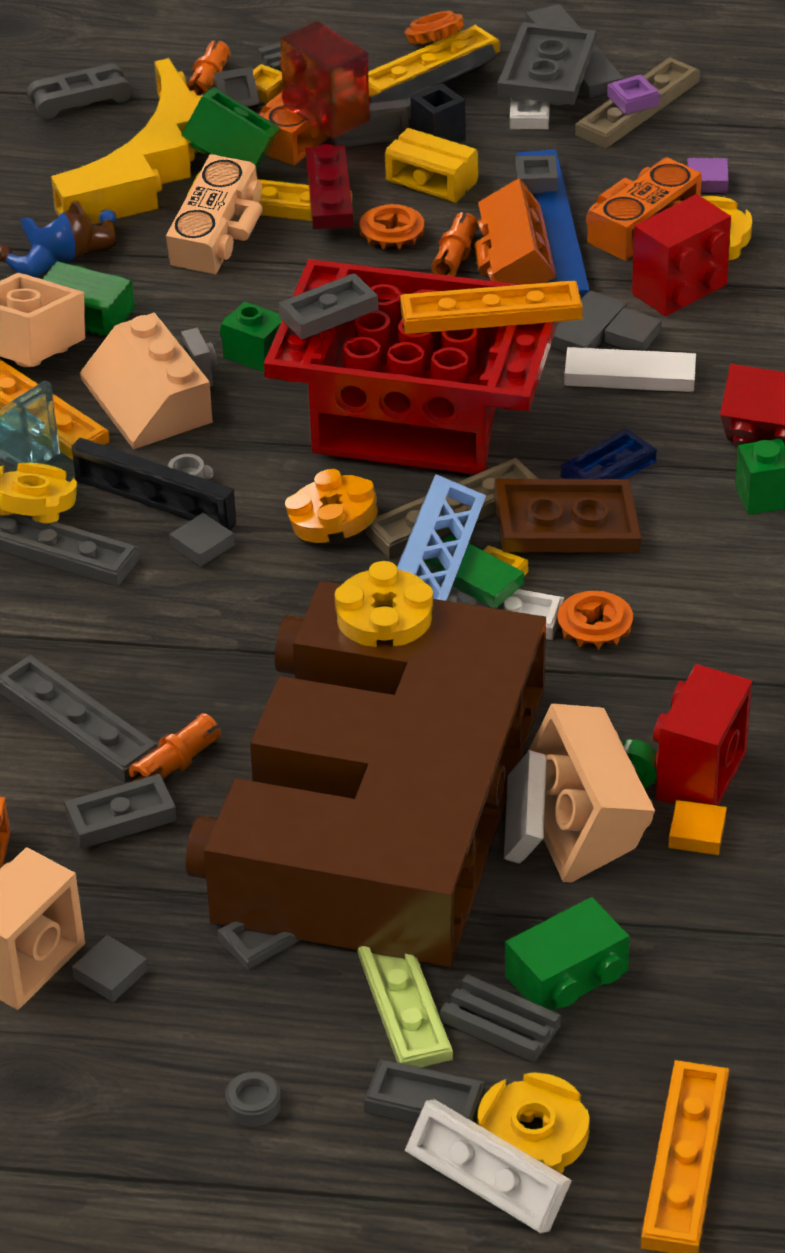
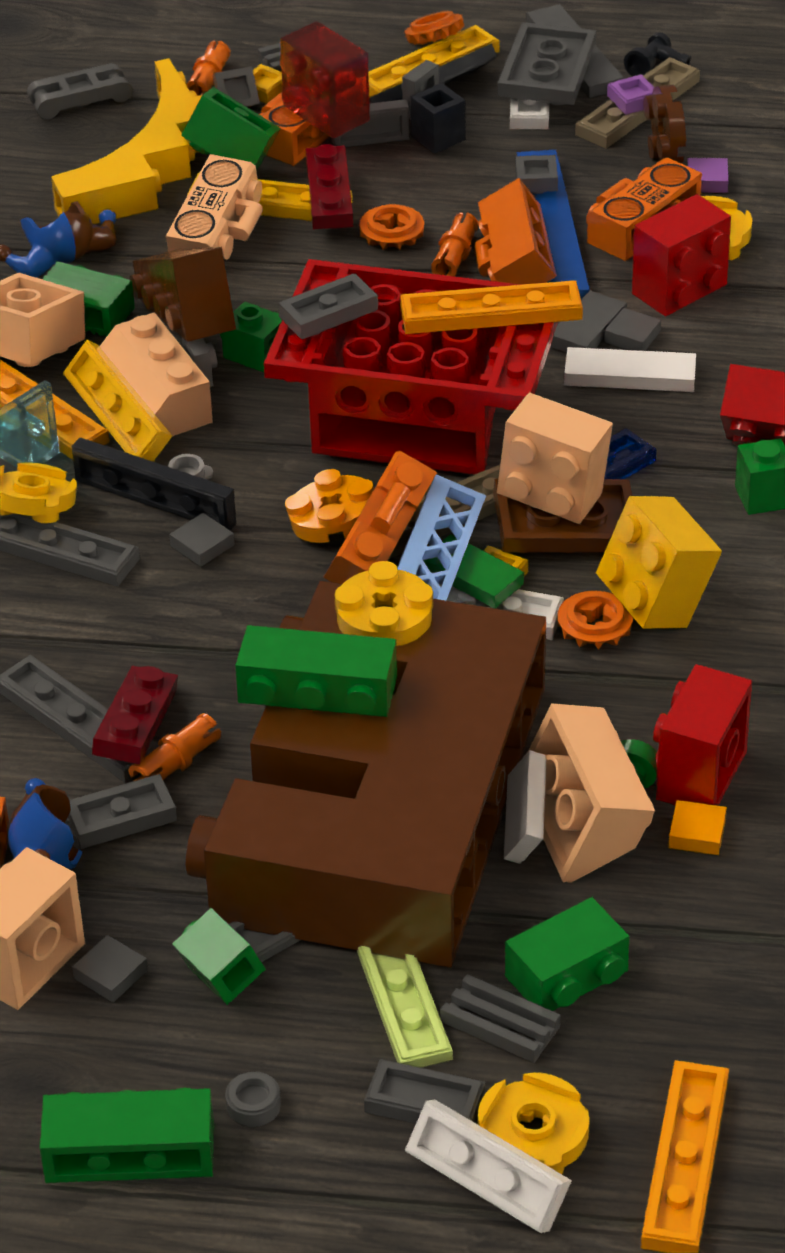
(42, 826): none -> blue piece
(116, 403): none -> yellow tile
(127, 1135): none -> green brick
(135, 714): none -> dark red plate
(186, 291): none -> reddish brown wedge
(218, 956): none -> brick
(316, 670): none -> green brick
(382, 517): none -> orange piece
(419, 79): none -> dark grey plate
(431, 165): yellow brick -> none
(554, 457): none -> light nougat brick
(642, 60): none -> black piece
(658, 562): none -> yellow brick
(666, 122): none -> reddish brown plate

